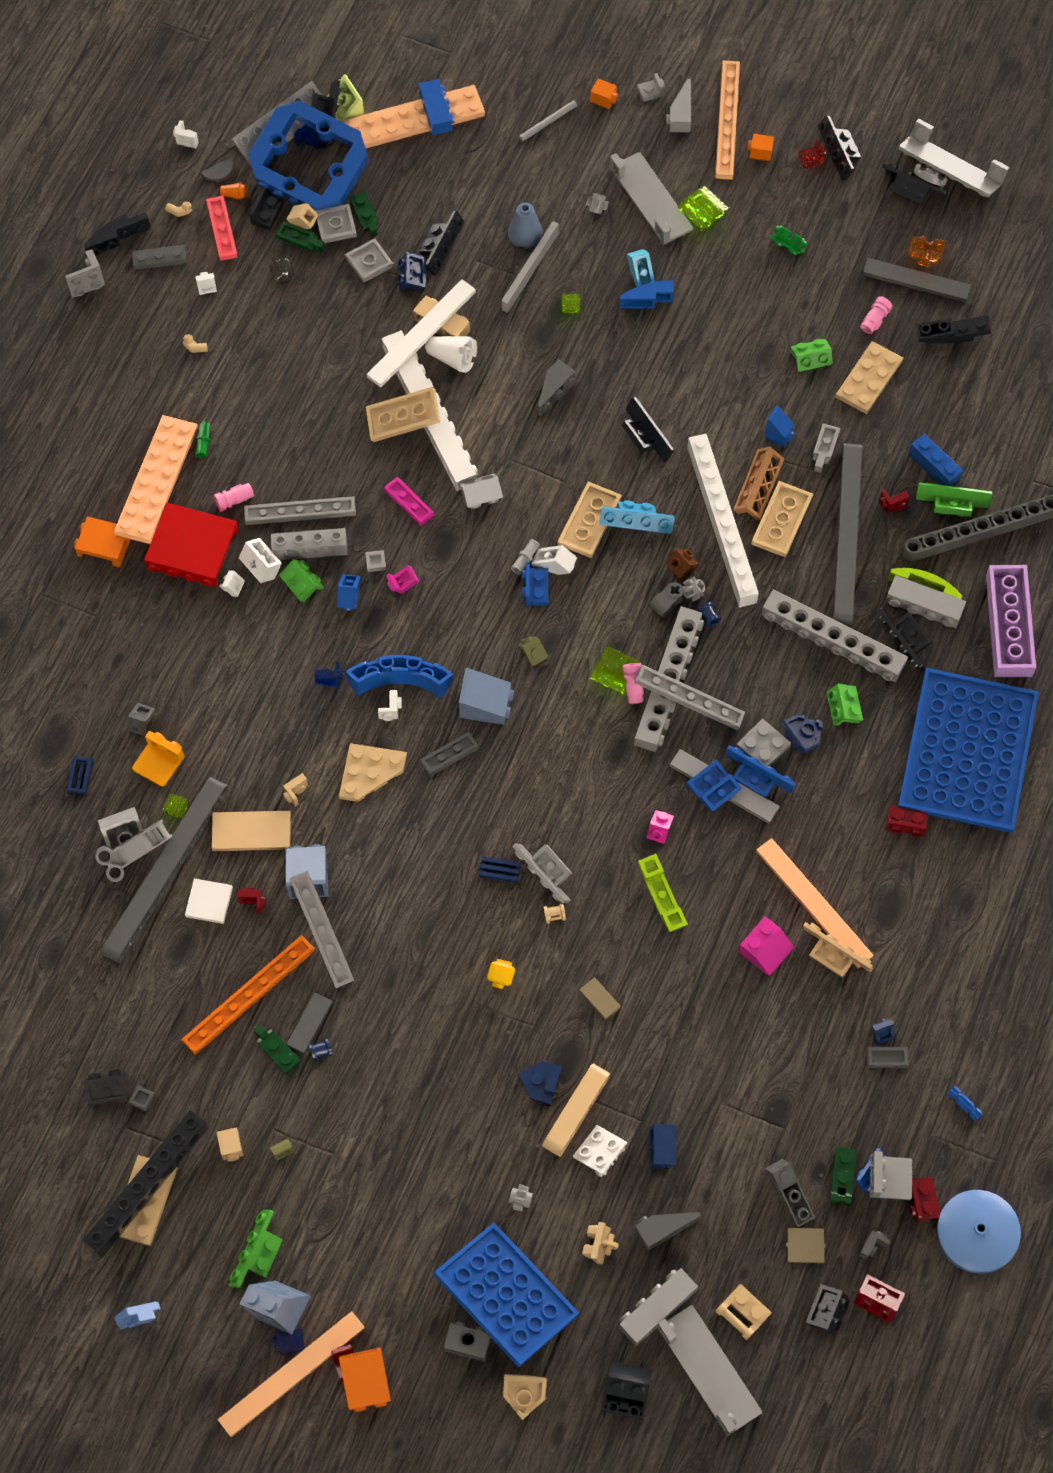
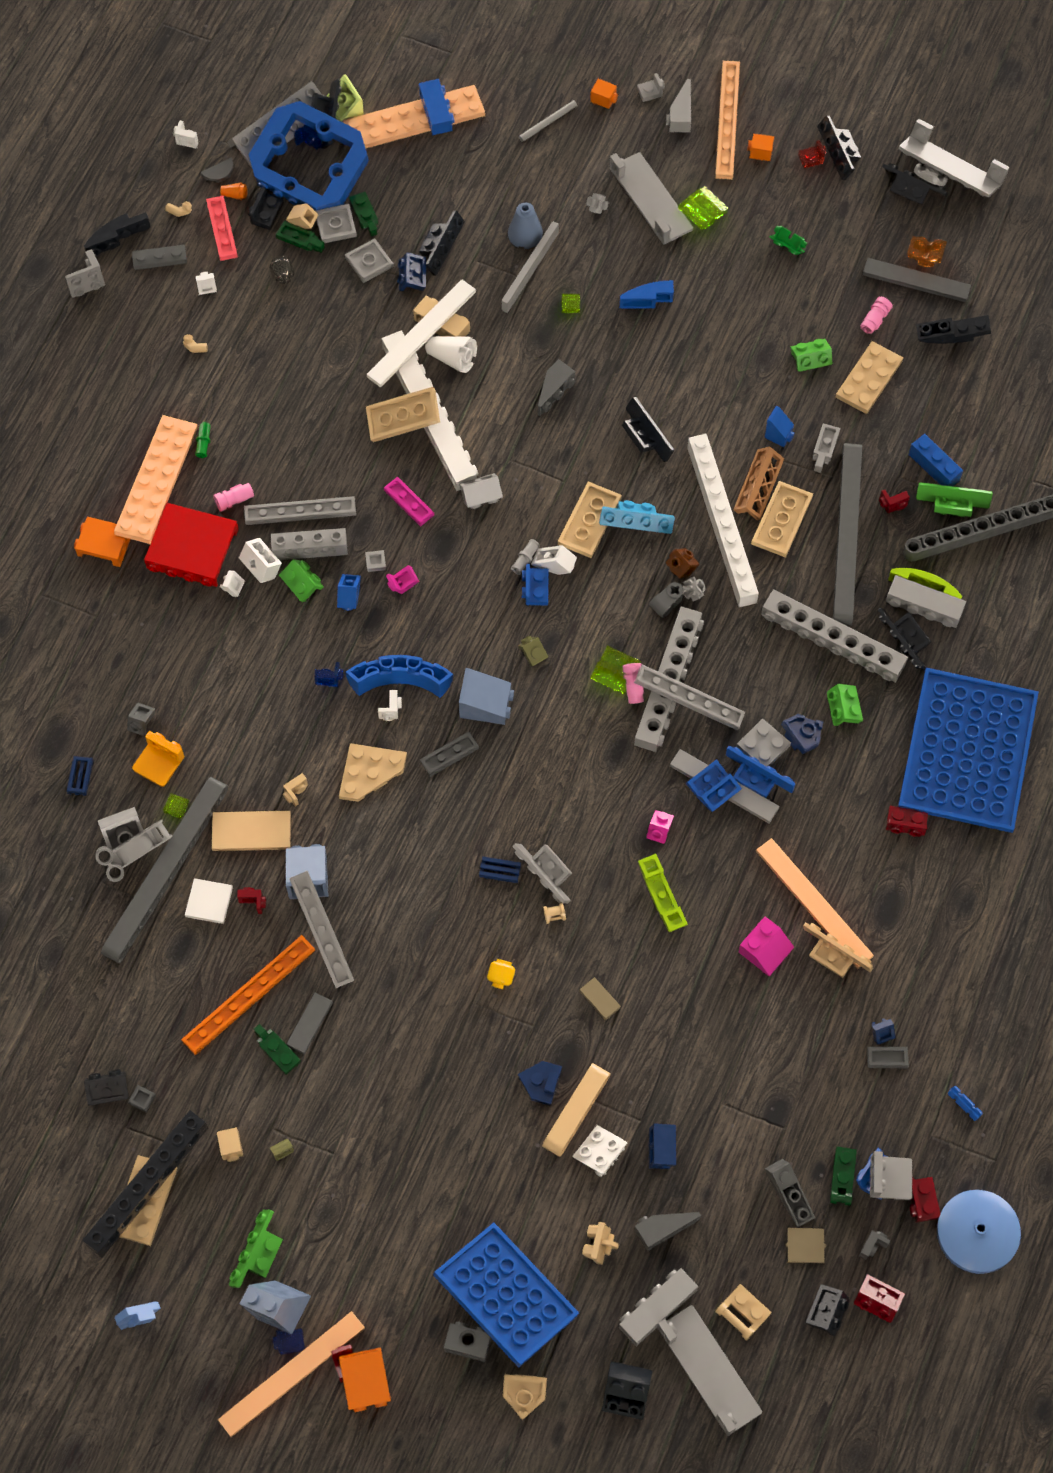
(320, 1049): dark blue bush -> none
(520, 1197): light grey gear -> none
(640, 267): medium azure slope -> none
(709, 614): dark blue bush -> none
(1010, 621): lavender brick -> none

